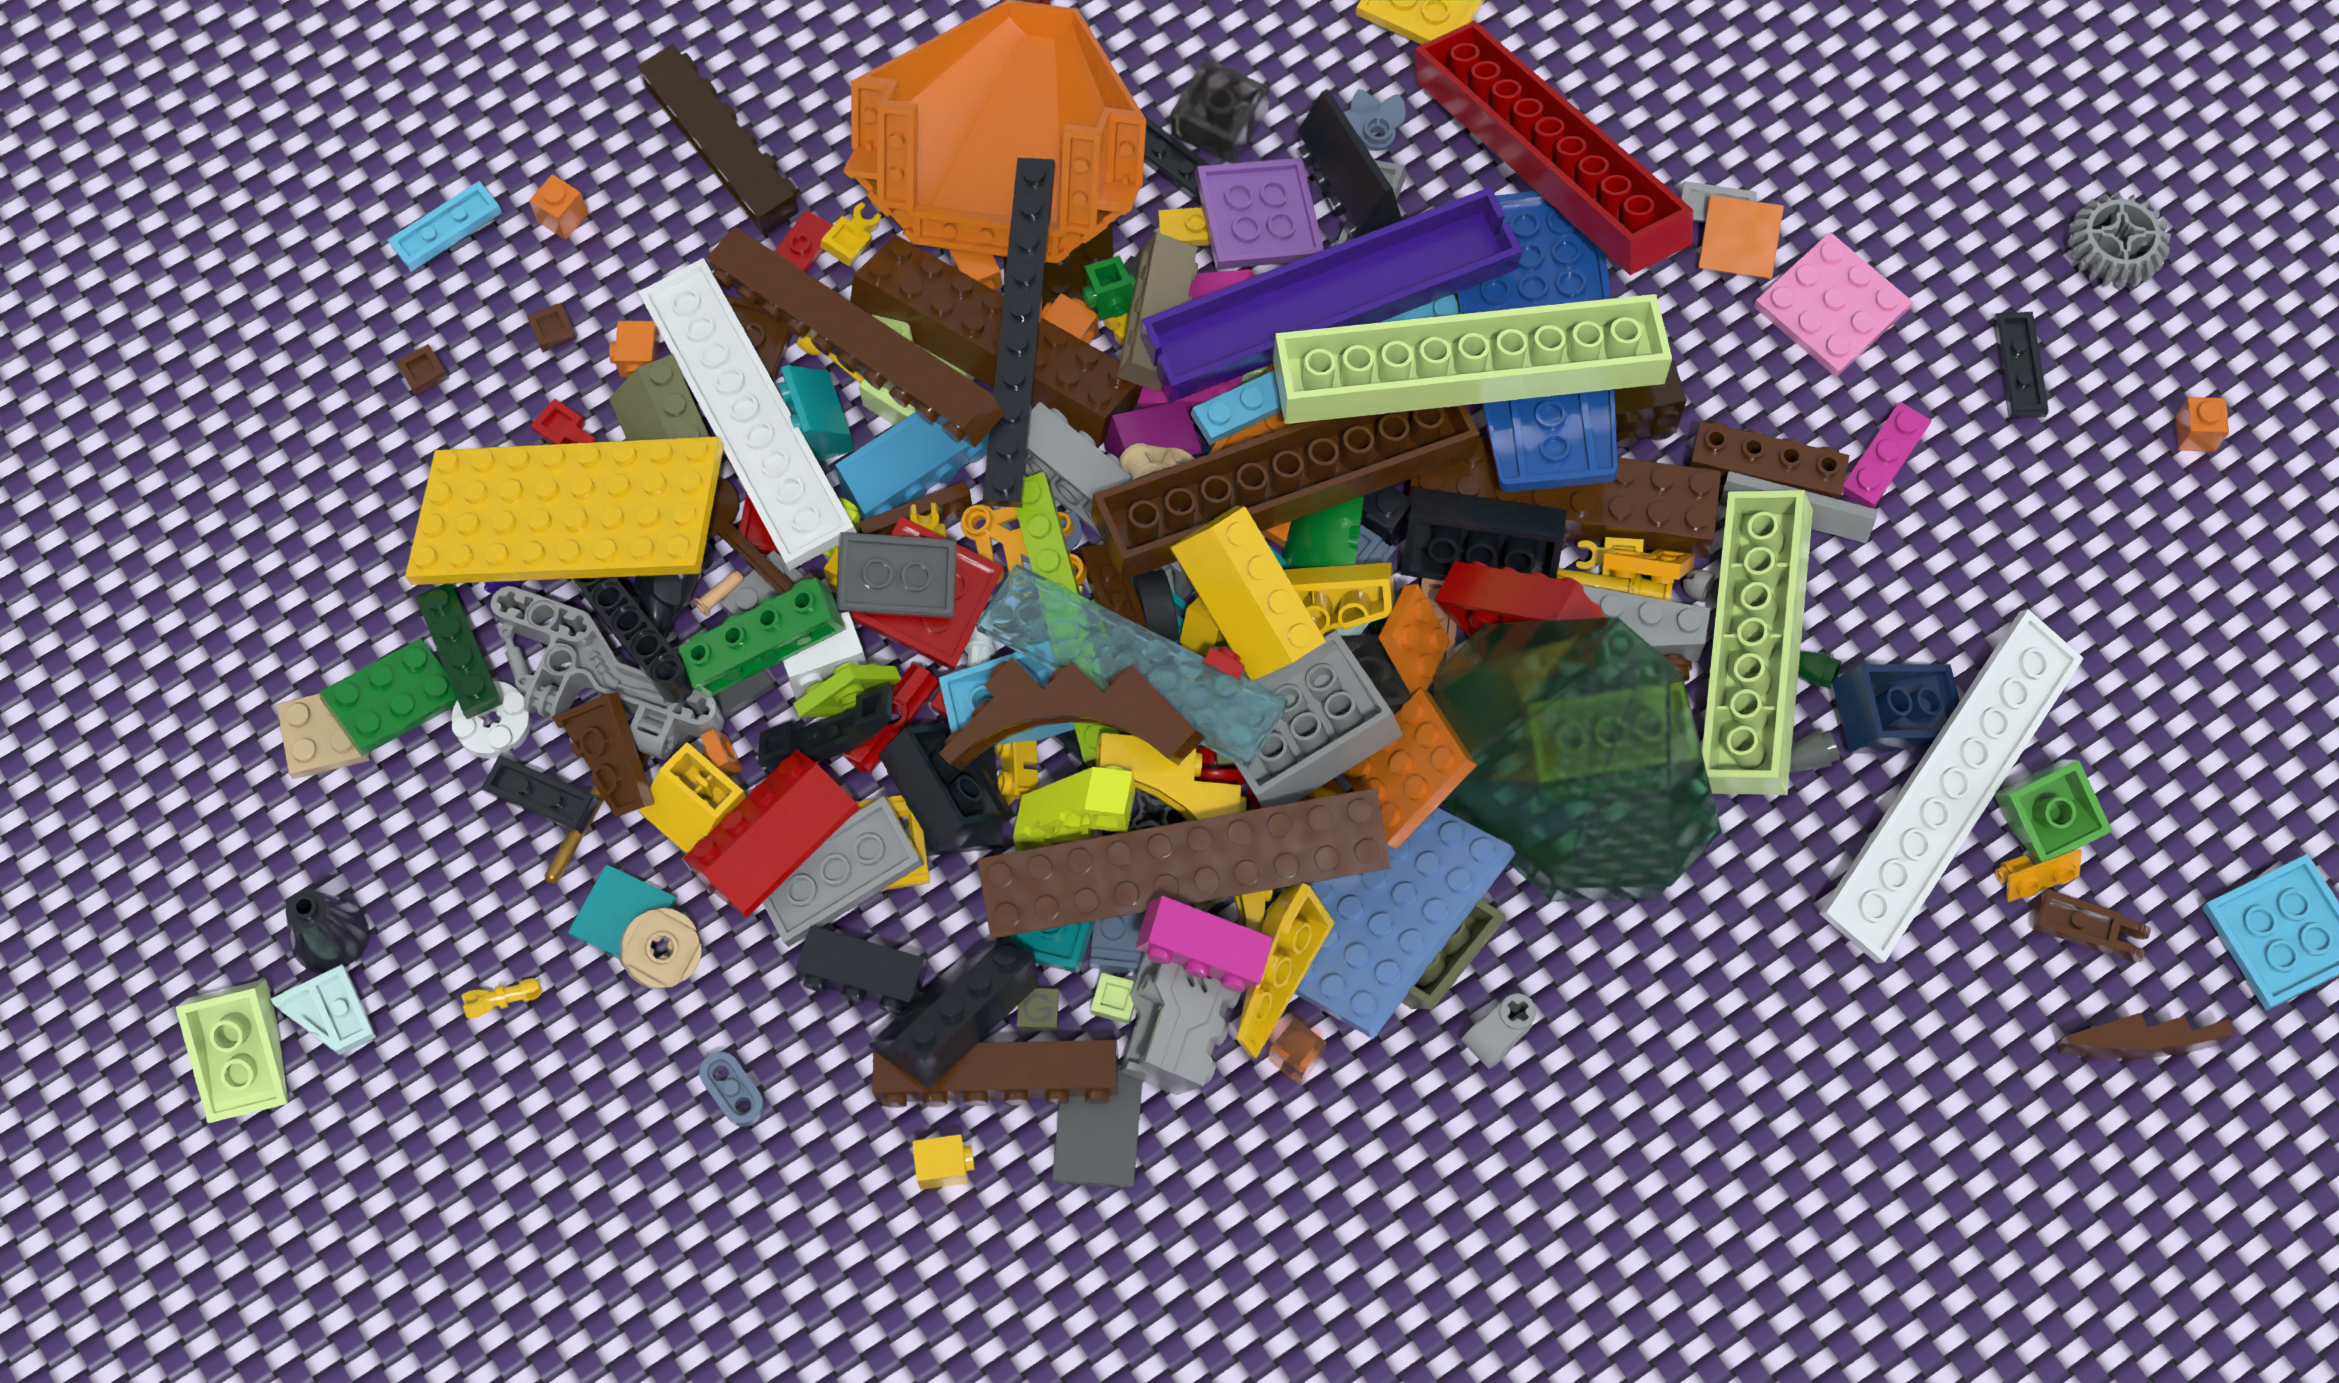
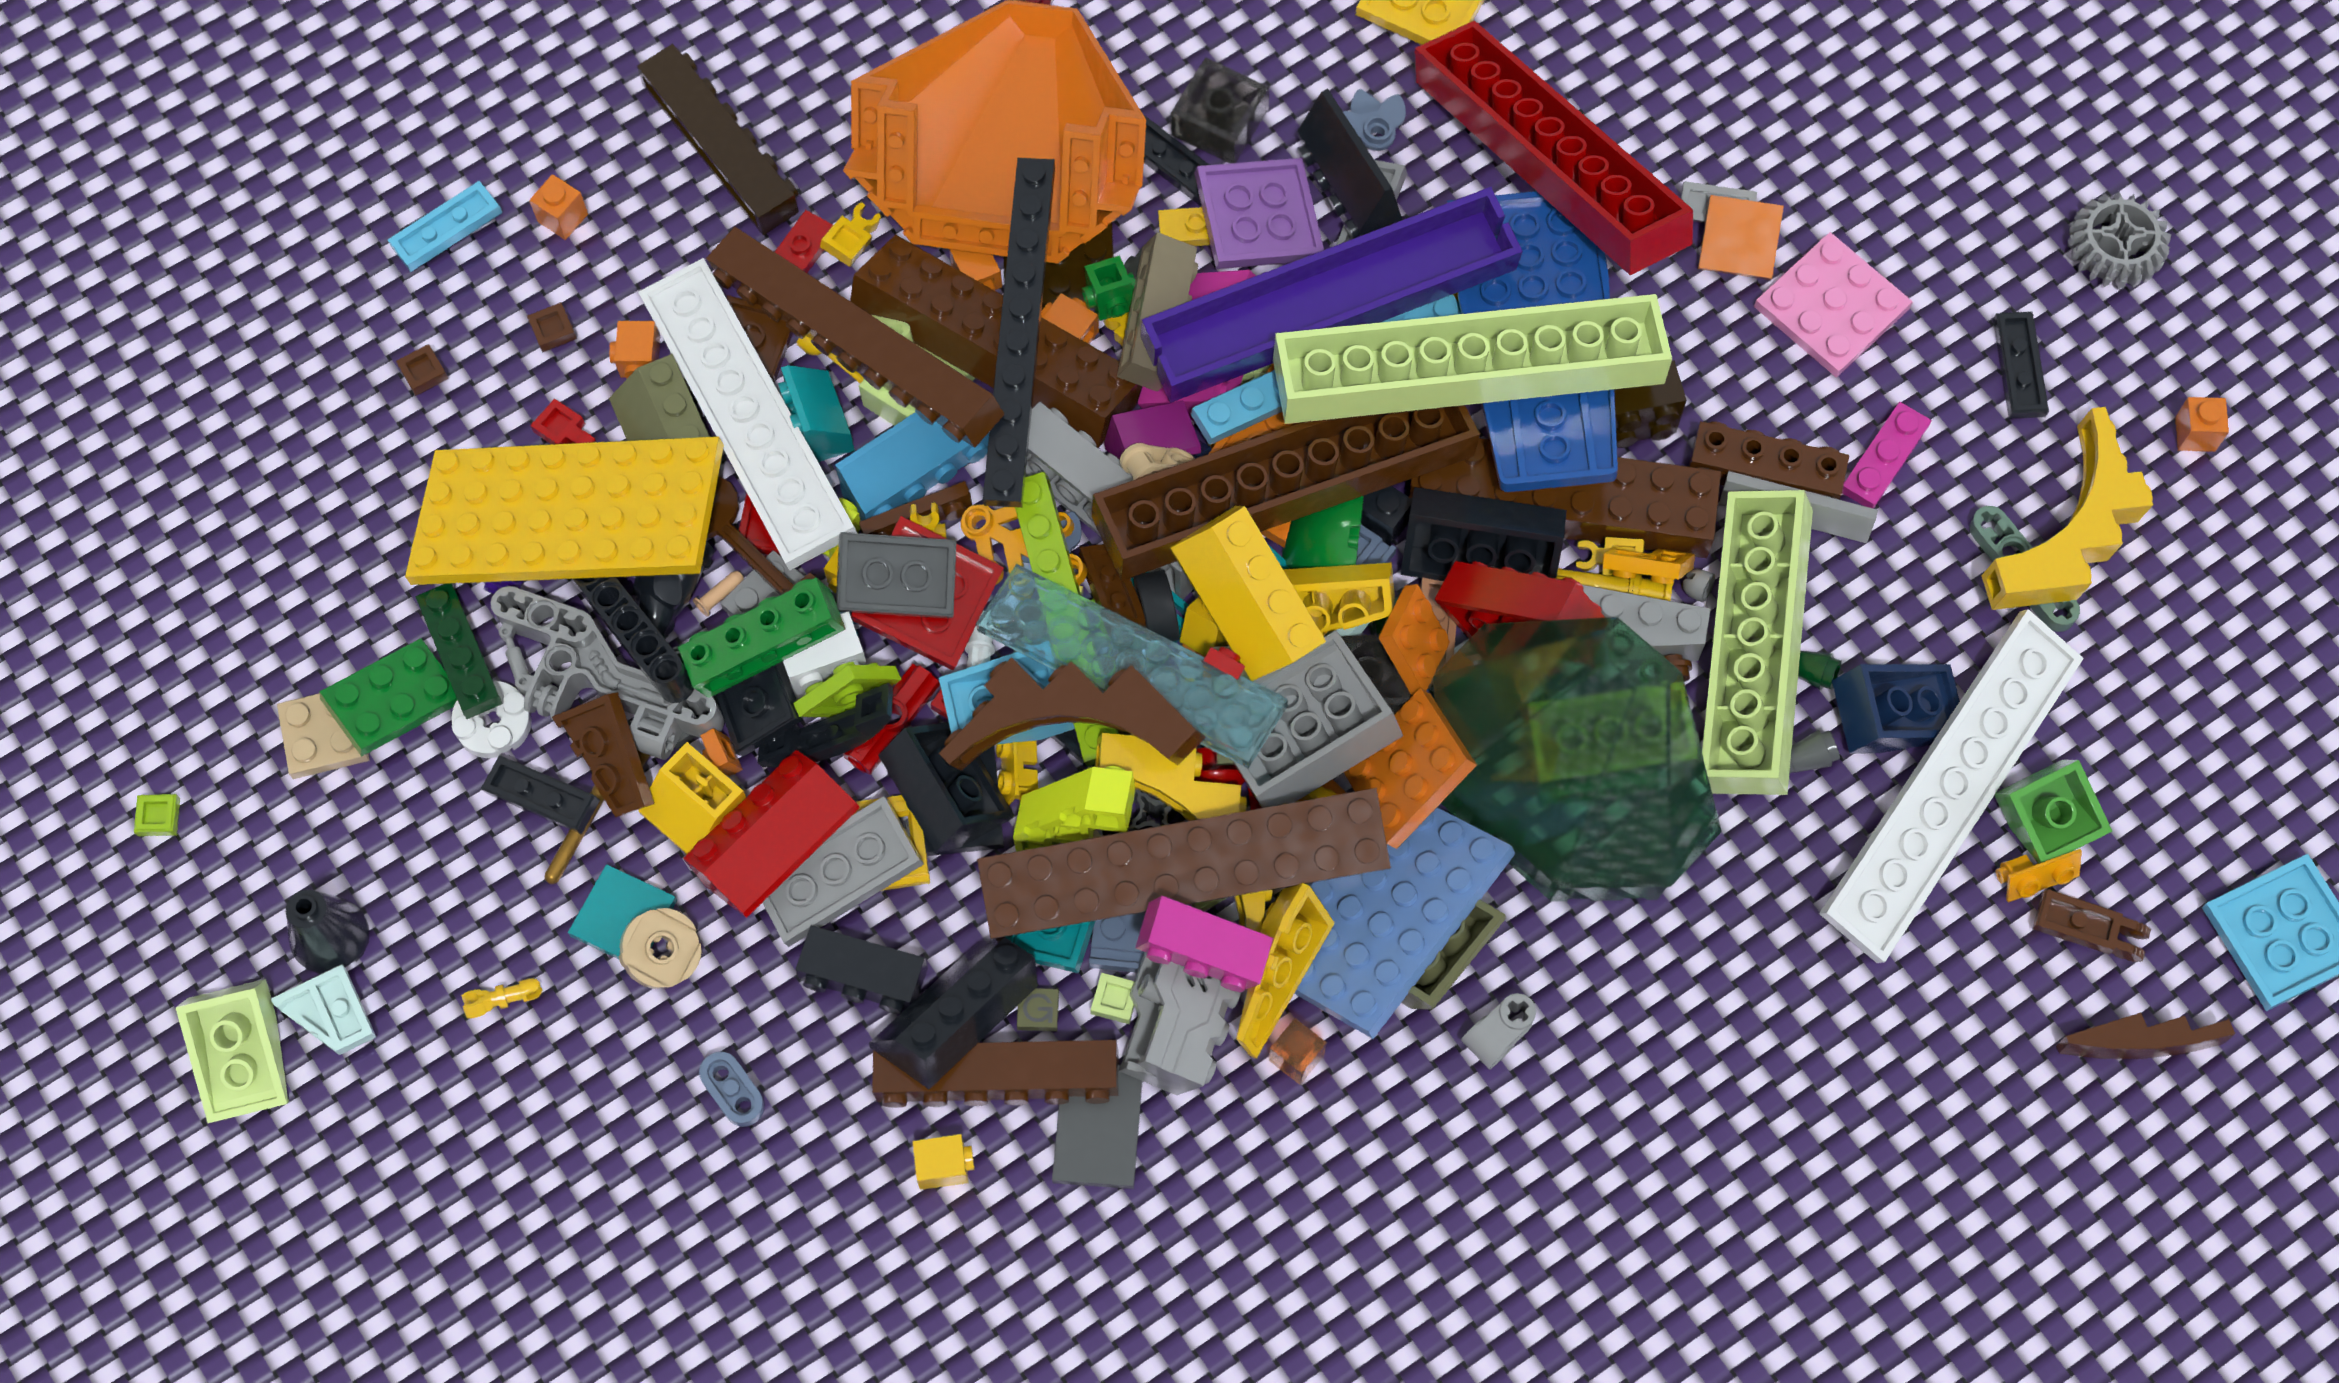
(157, 815): none -> lime tile
(758, 709): none -> black tile
(2014, 537): none -> sand green beam
(2060, 566): none -> yellow arch

